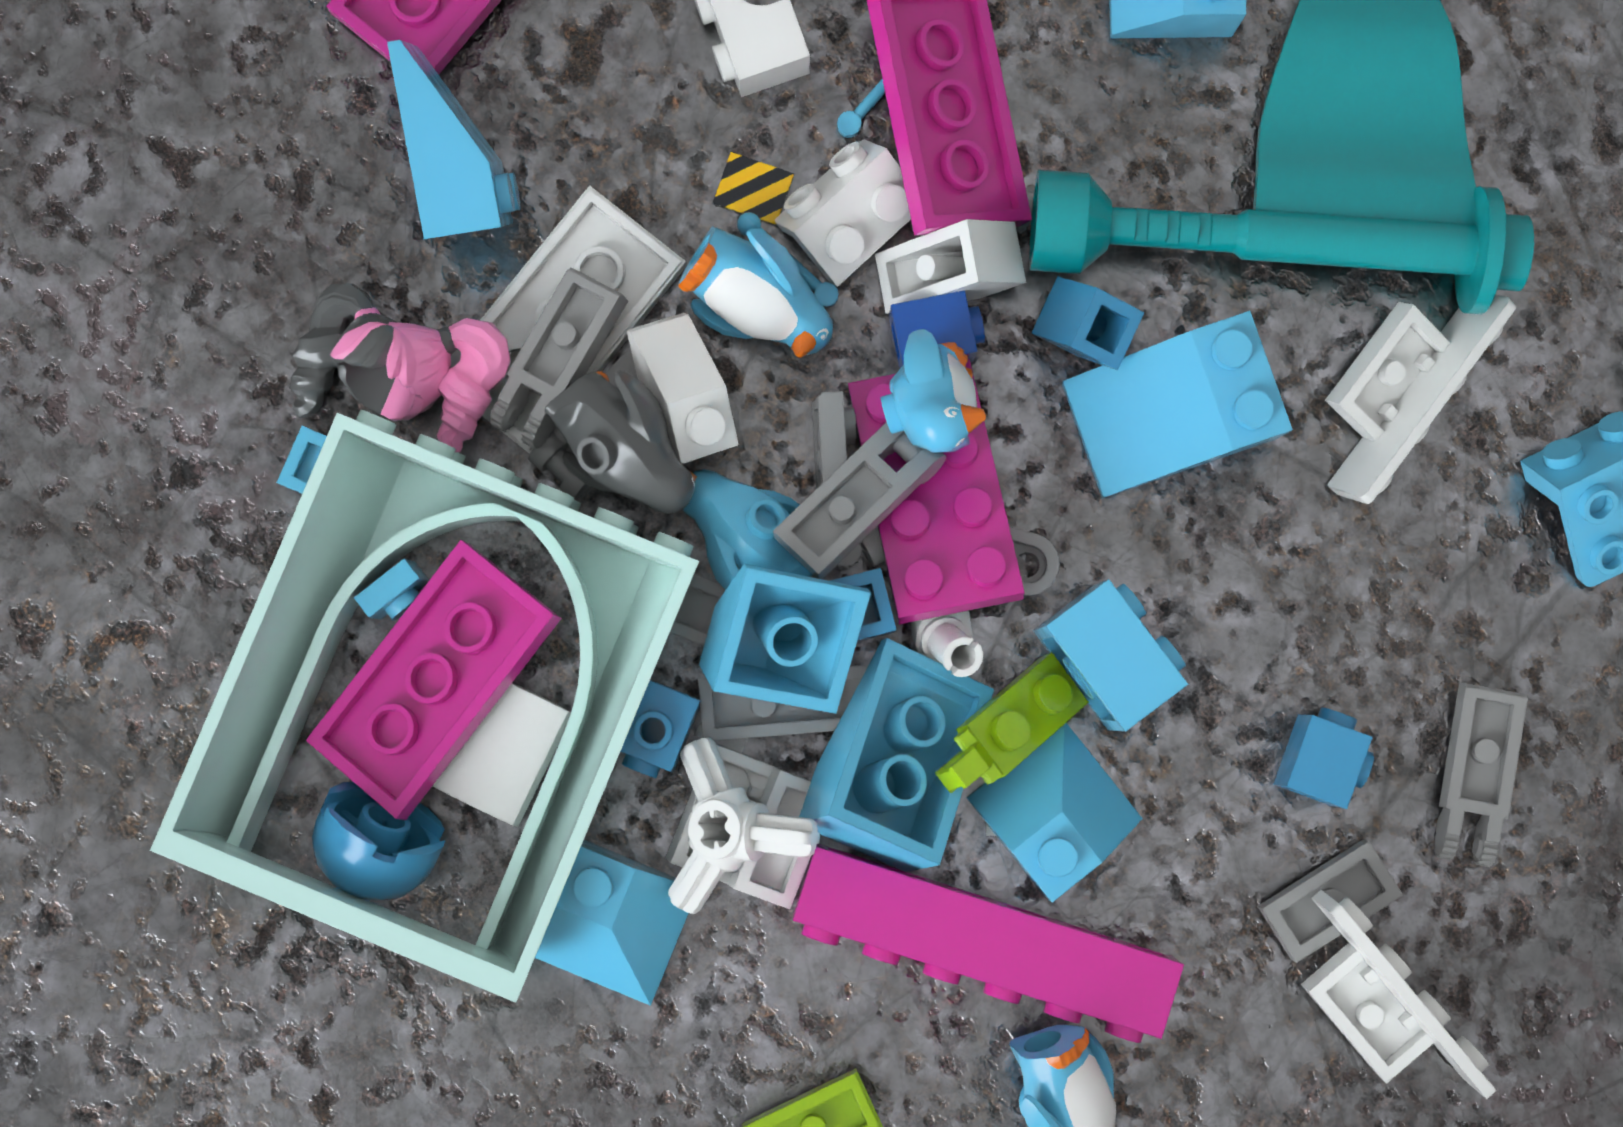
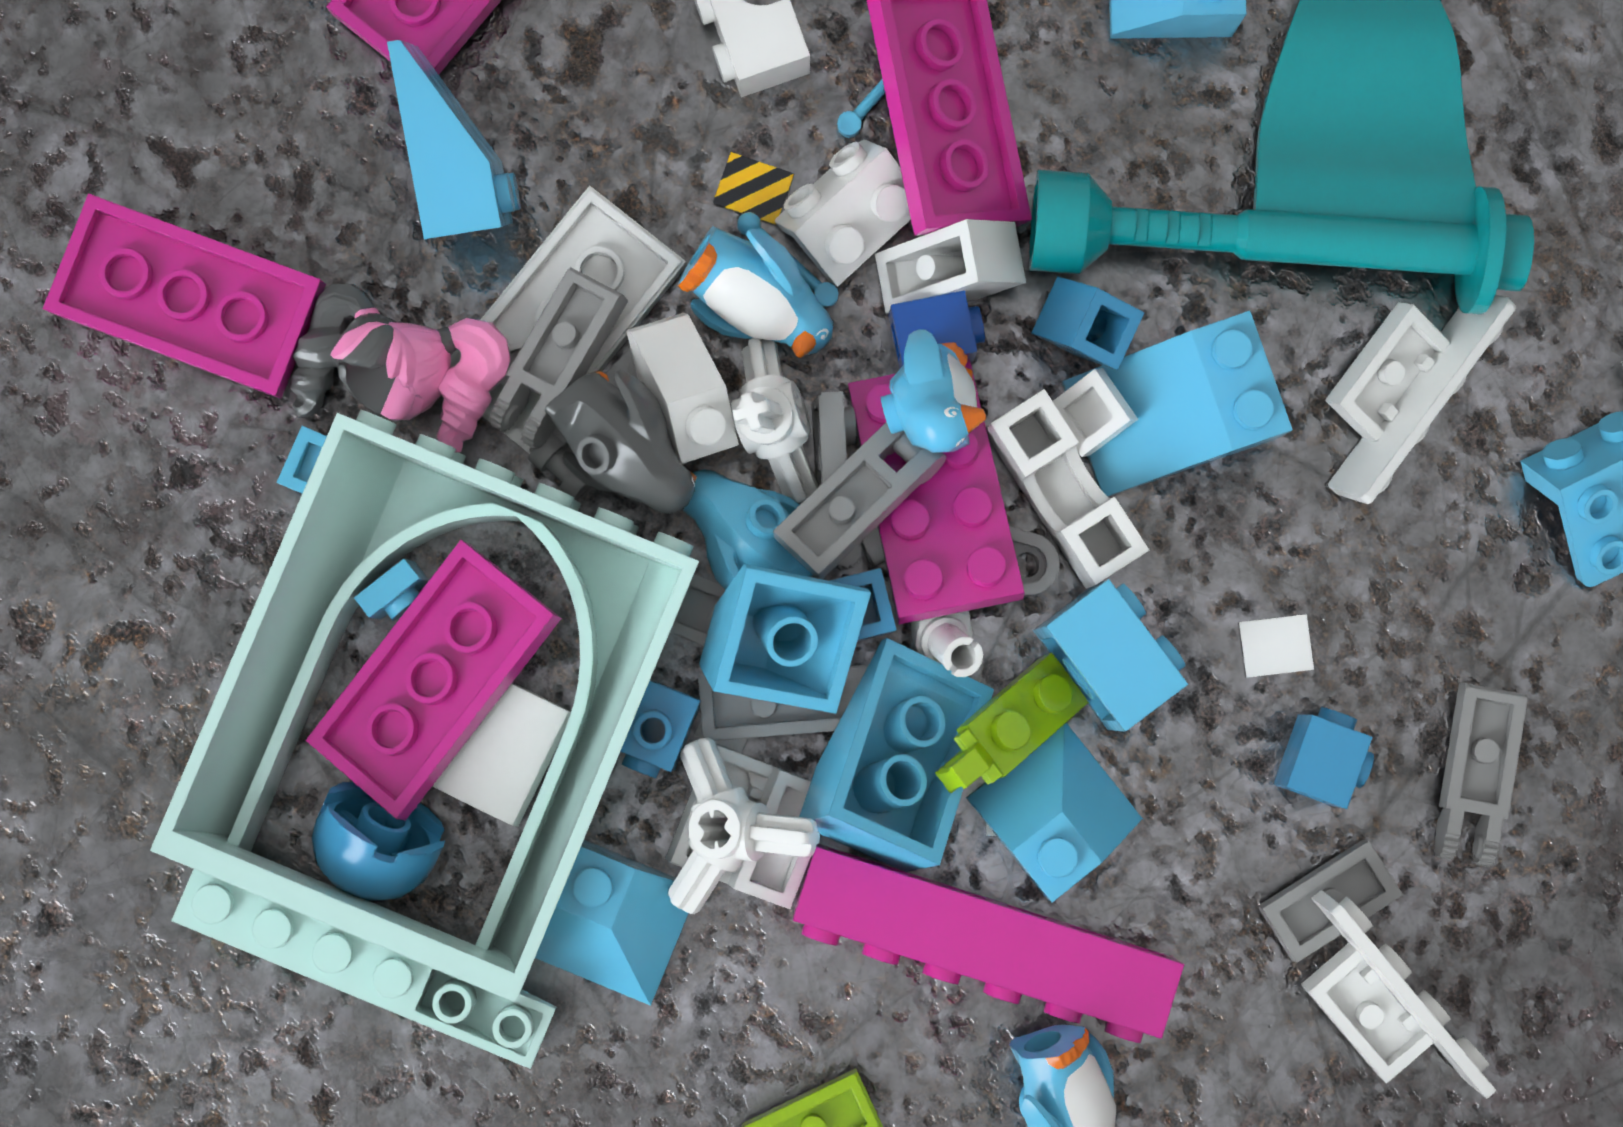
(183, 295): none -> dark pink plate
(365, 969): none -> light aqua slope
(774, 419): none -> white bush
(1076, 512): none -> white arch
(1094, 411): none -> white plate
(1276, 646): none -> white sticker

